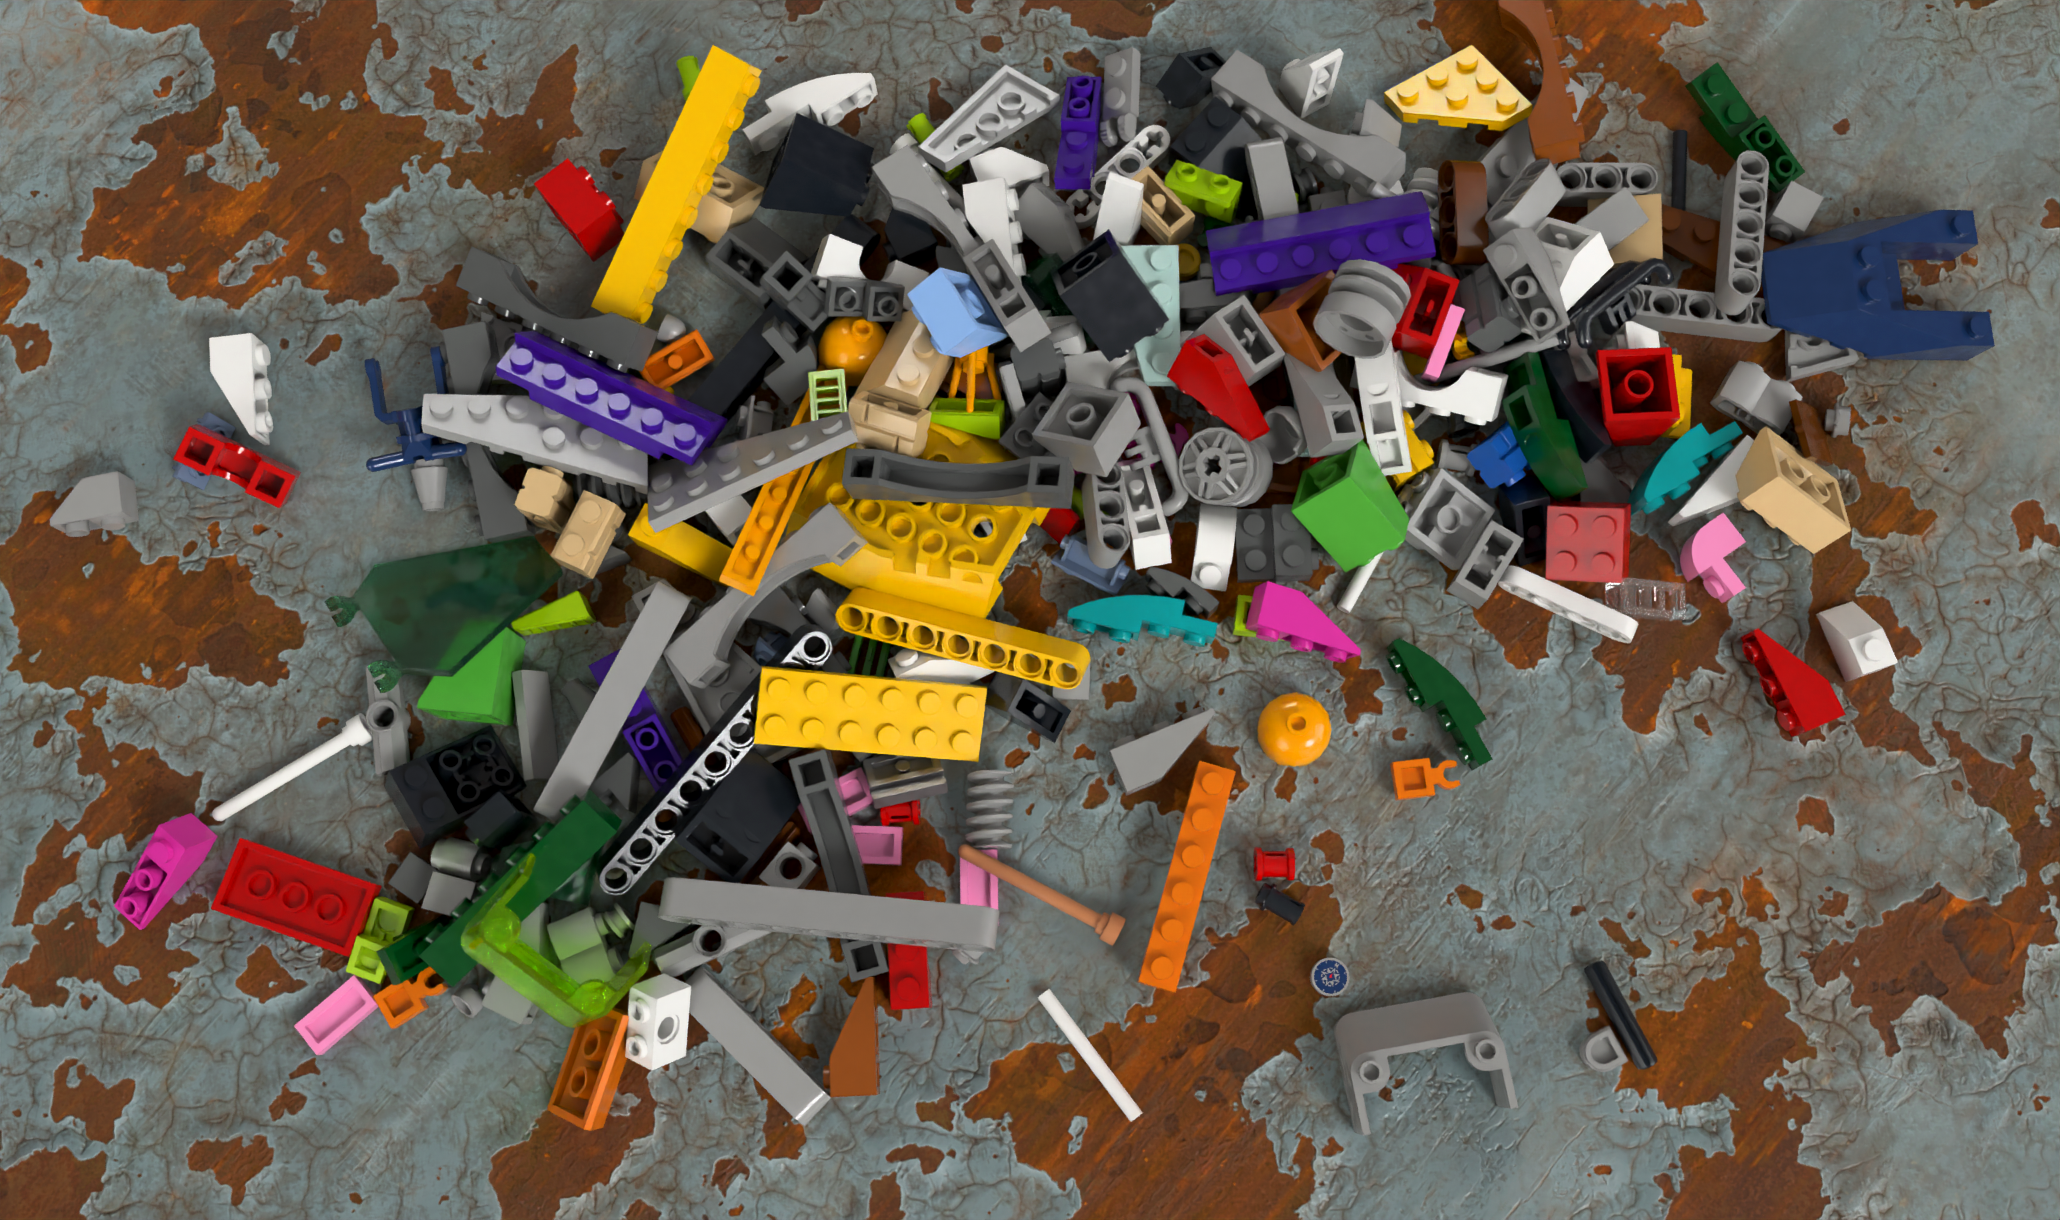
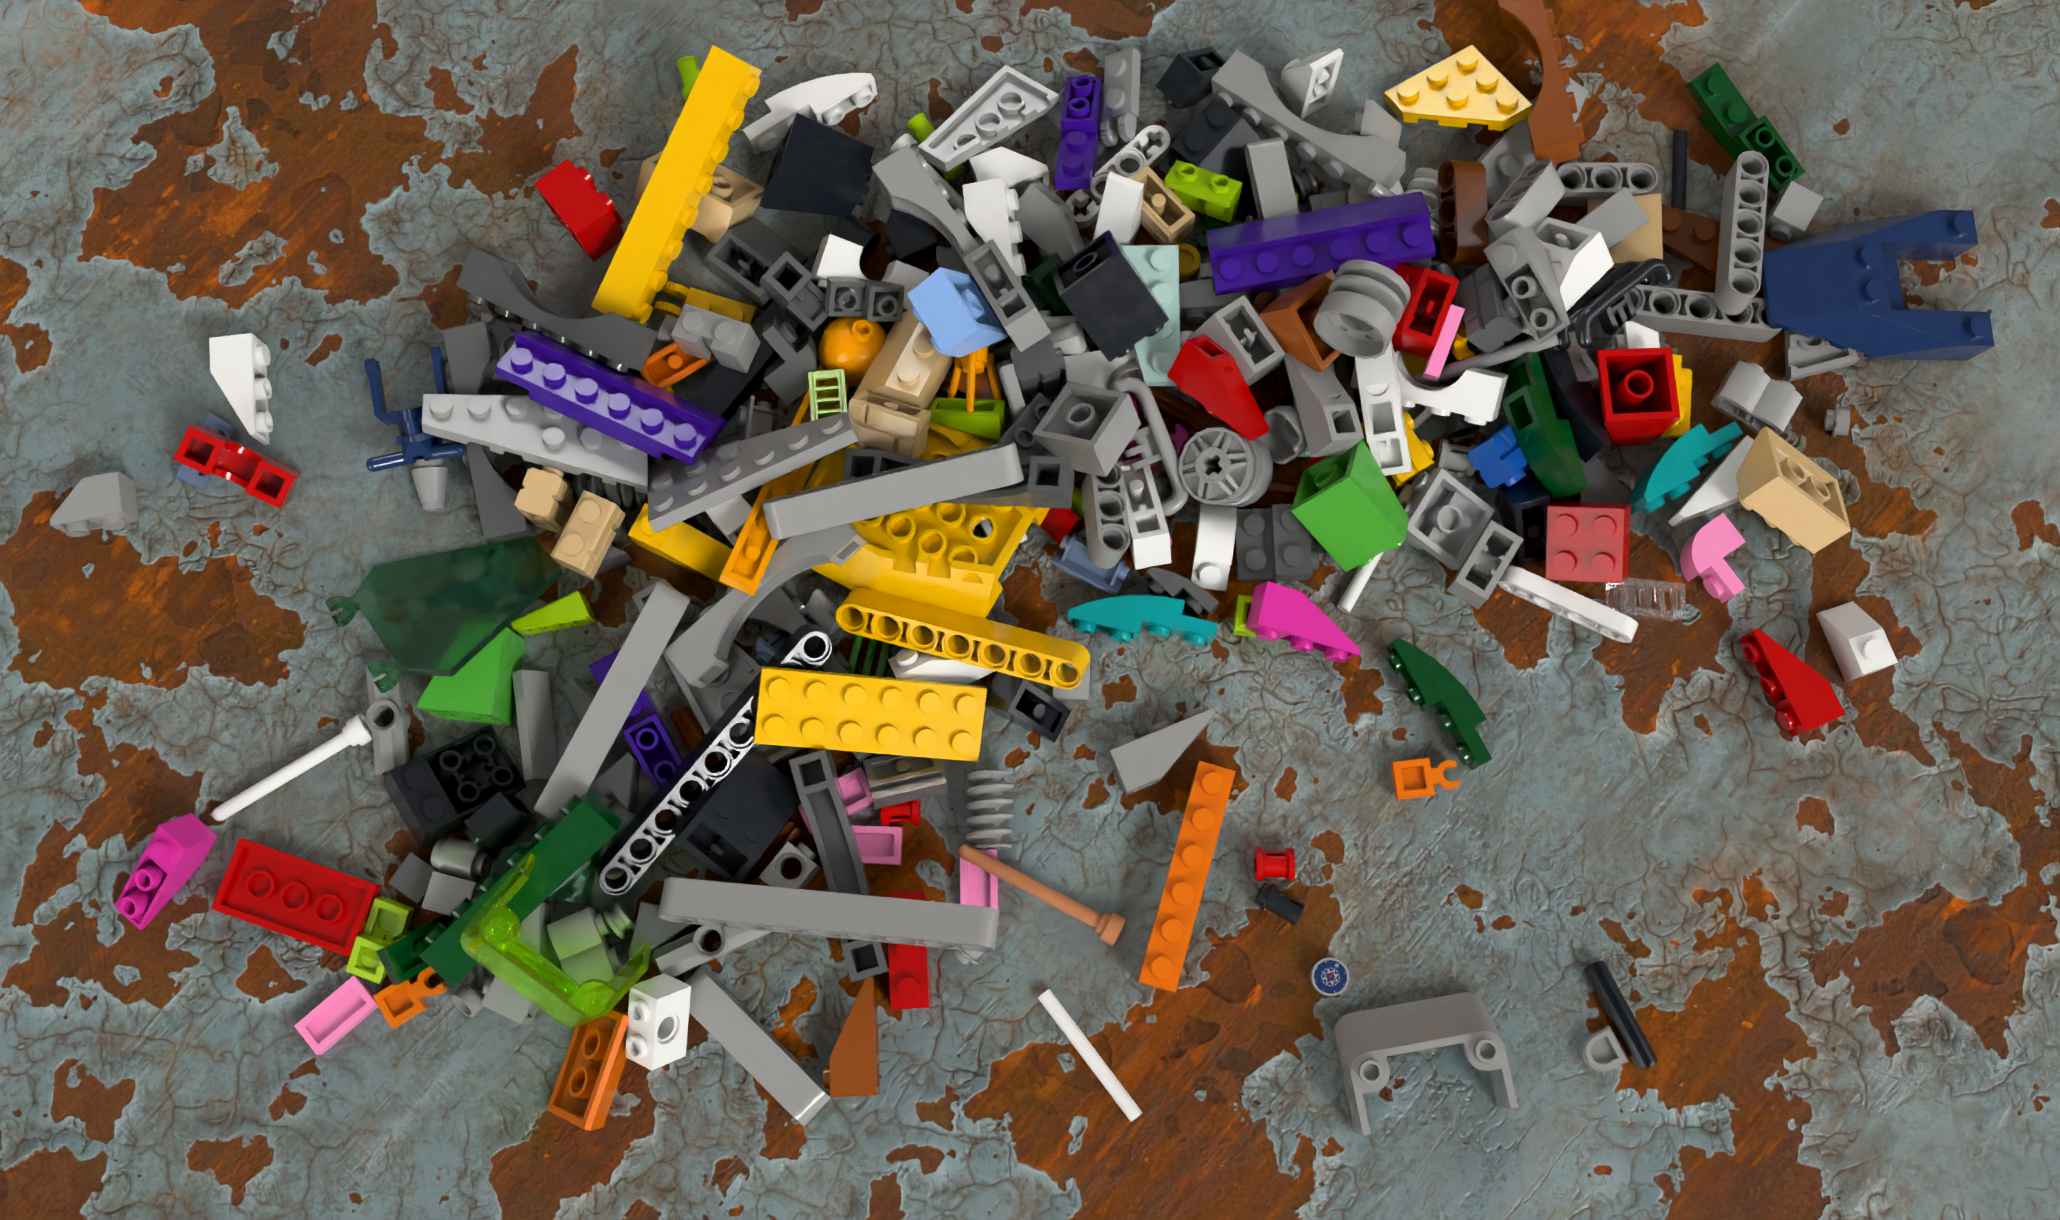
(705, 332): none -> light grey brick
(706, 301): none -> yellow hinge
(893, 490): none -> light grey beam
(1184, 412): none -> reddish brown axle
(1294, 729): light orange cylinder -> none
(1810, 433): reddish brown piece -> none

